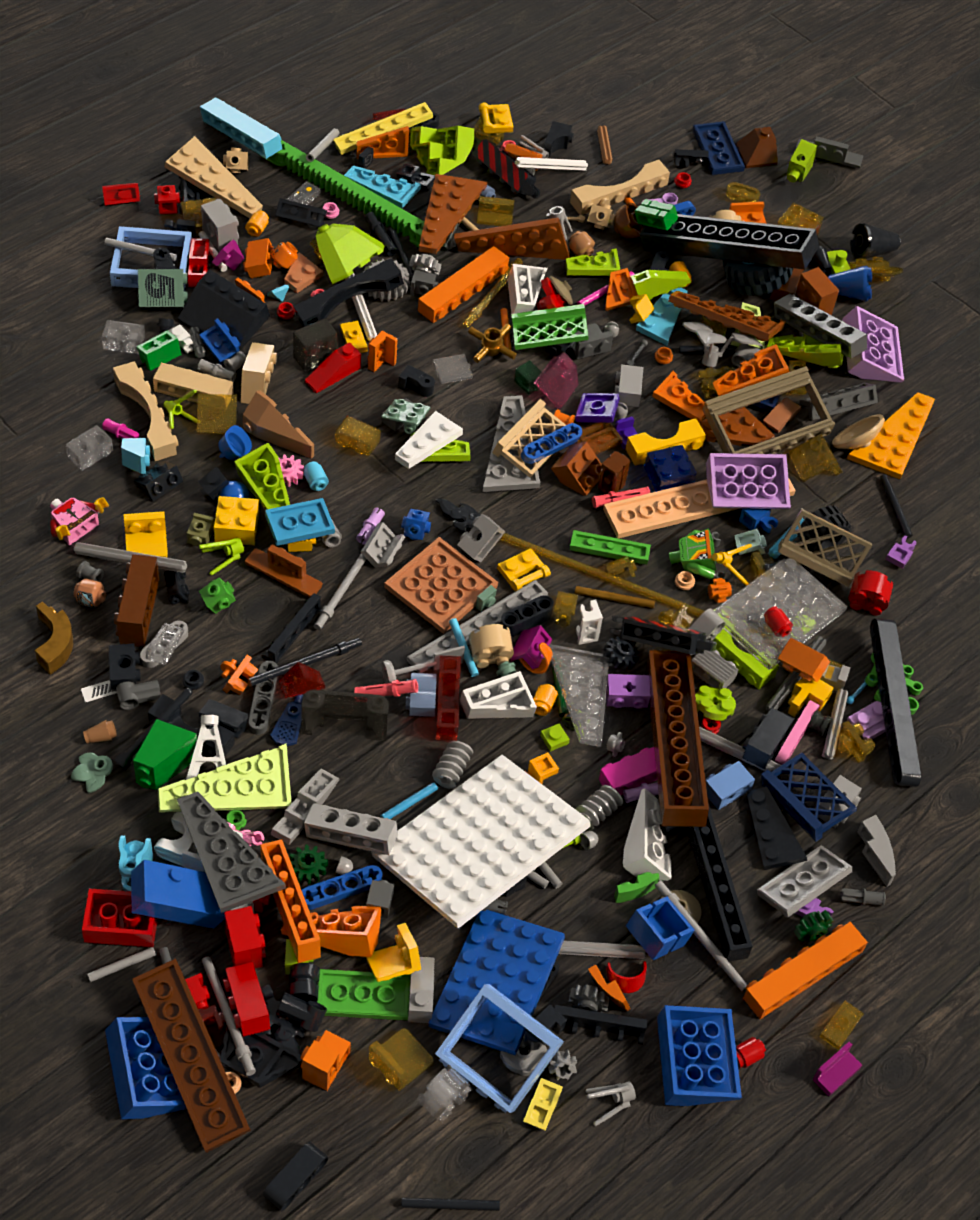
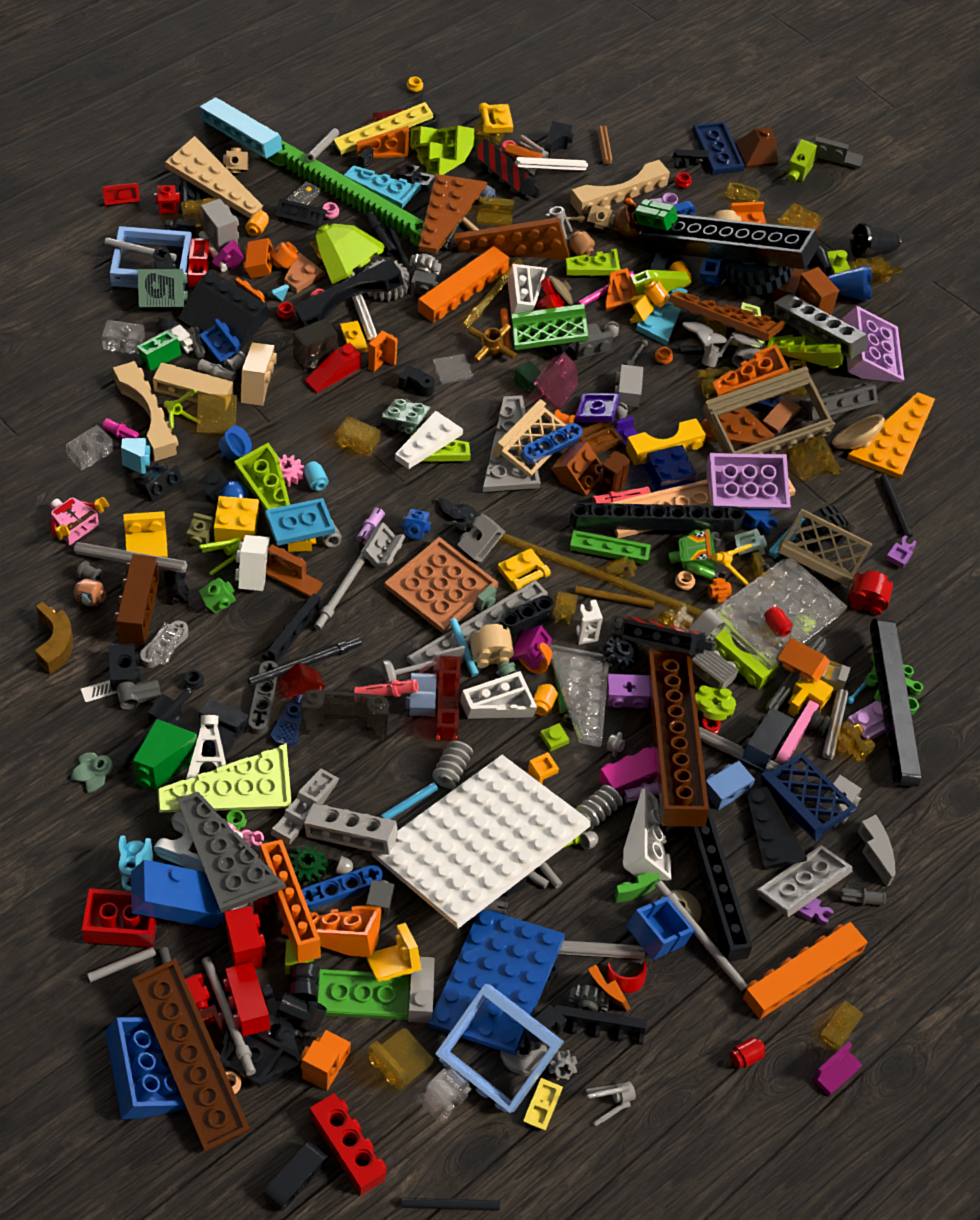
(101, 732): medium nougat cone -> none
(235, 683): orange hips -> none
(252, 559): none -> white brick
(268, 424): medium nougat wedge -> none
(362, 1177): none -> red brick
(414, 84): none -> yellow plate
(656, 293): none -> light orange brick
(656, 517): none -> black beam
(678, 397): orange wing -> none
(698, 1055): blue slope -> none
(711, 272): none -> blue brick
(813, 926): dark green gear -> none

